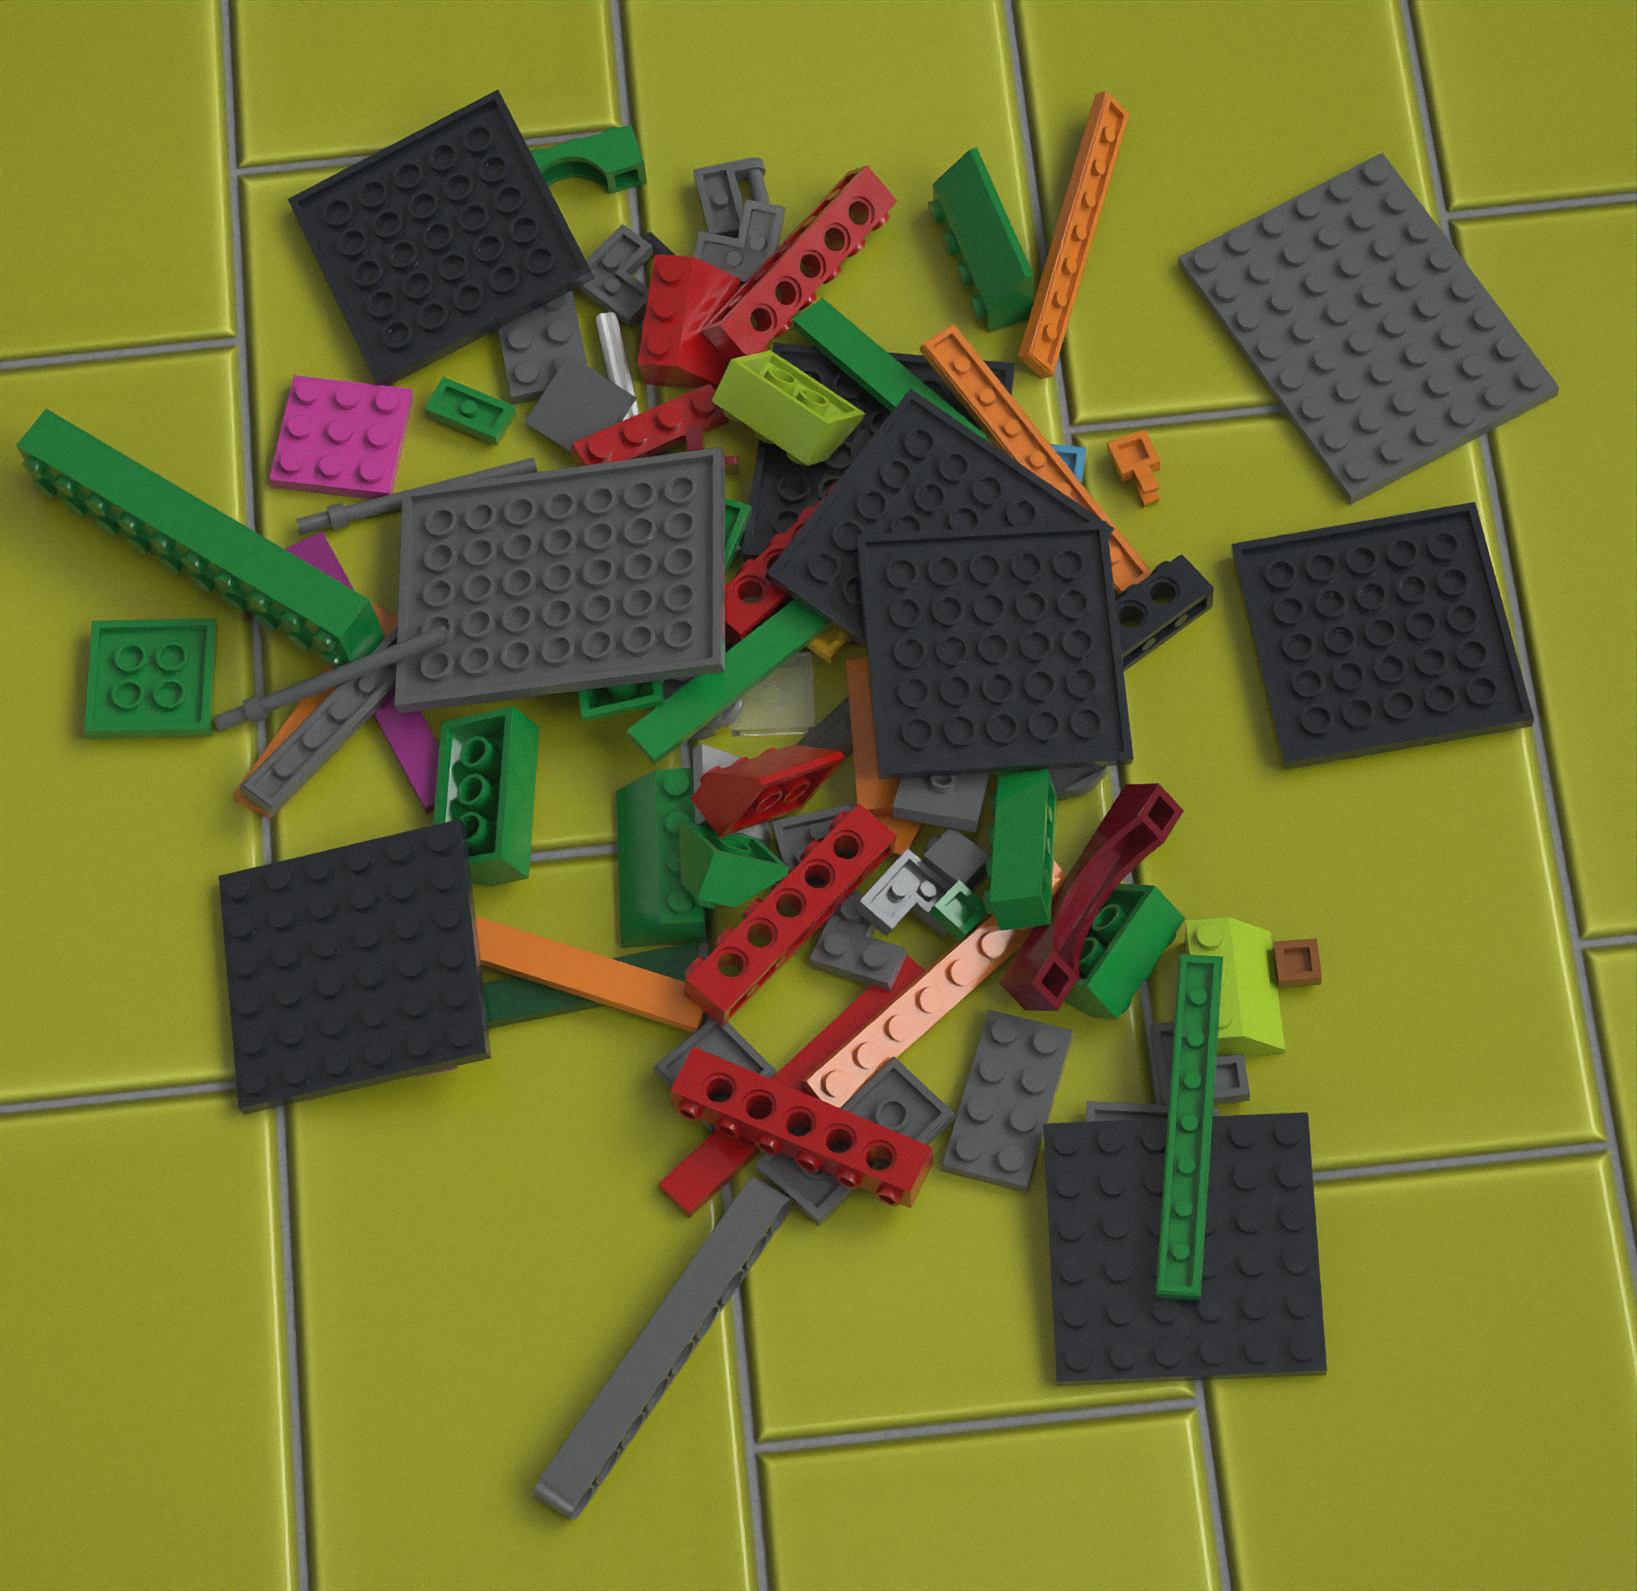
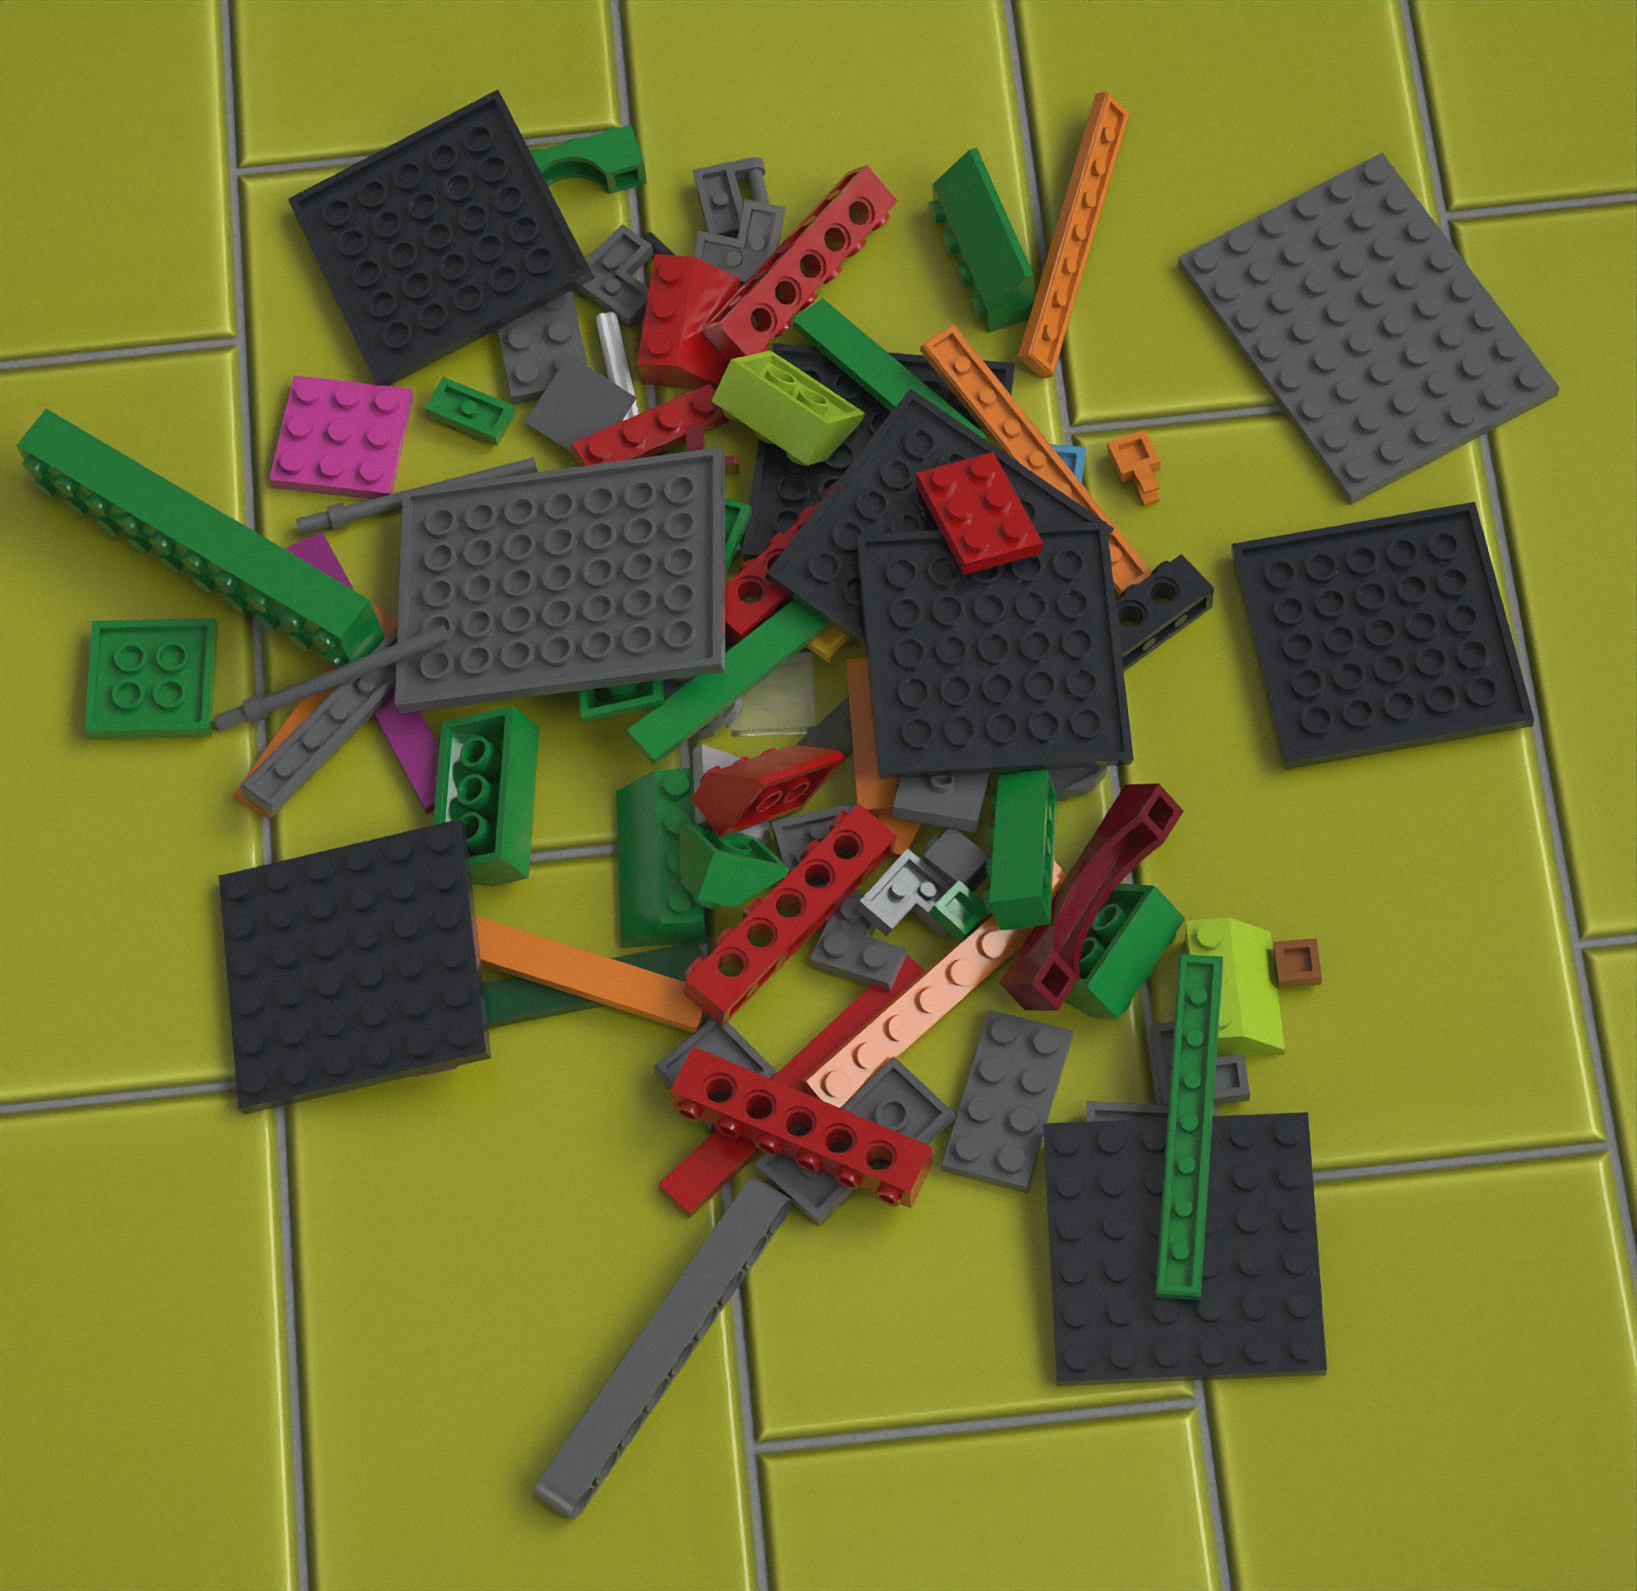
(978, 513): none -> red plate

